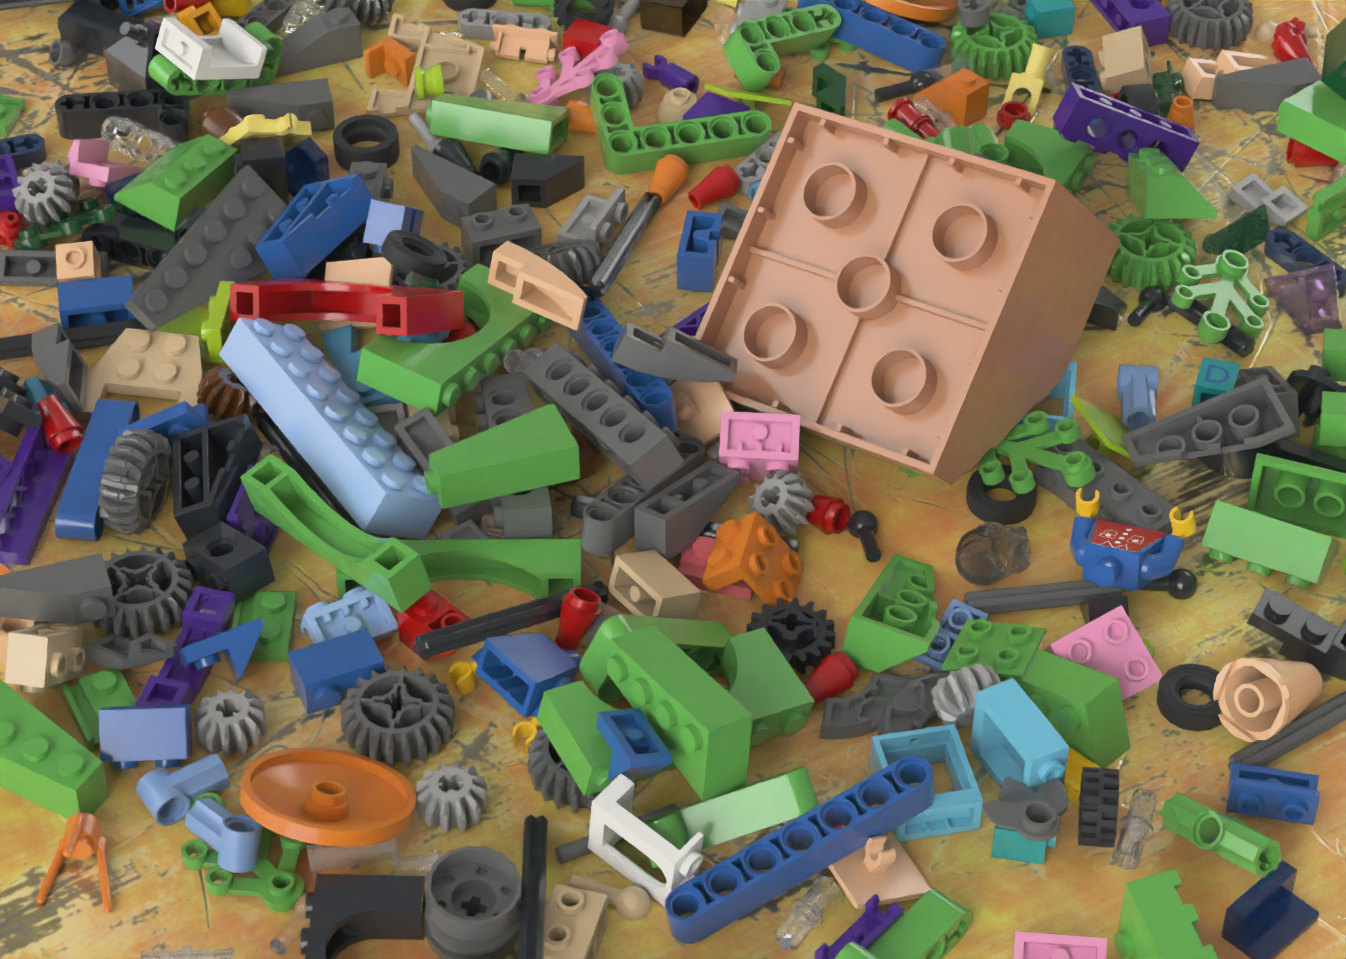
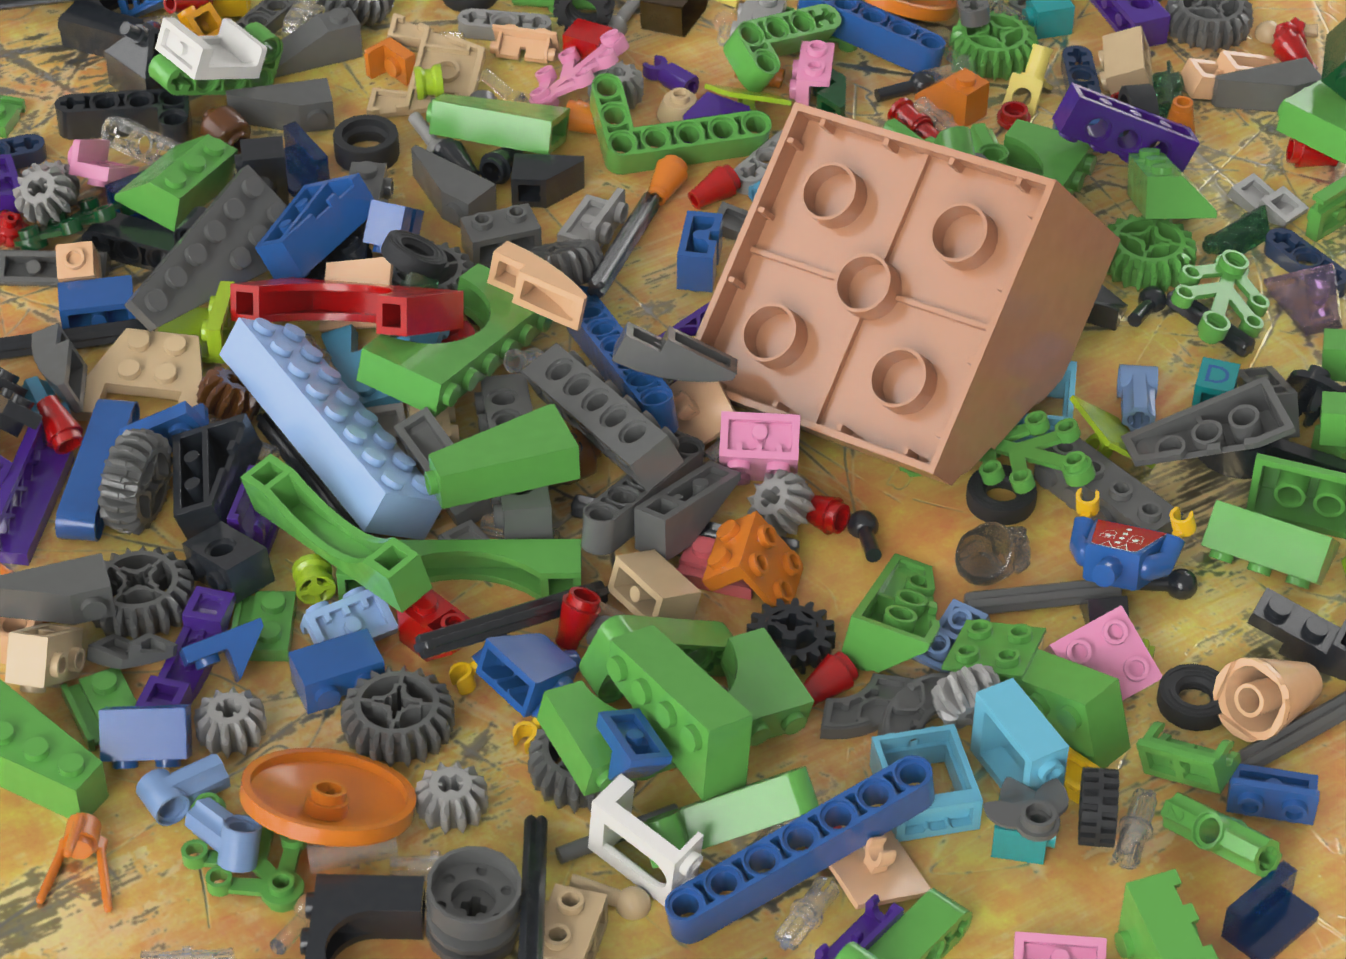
(62, 53): dark grey hinge -> none
(258, 127): light yellow plate -> none
(313, 579): none -> lime wheel
(811, 69): none -> bright pink bracket
(1187, 761): none -> bright green hinge

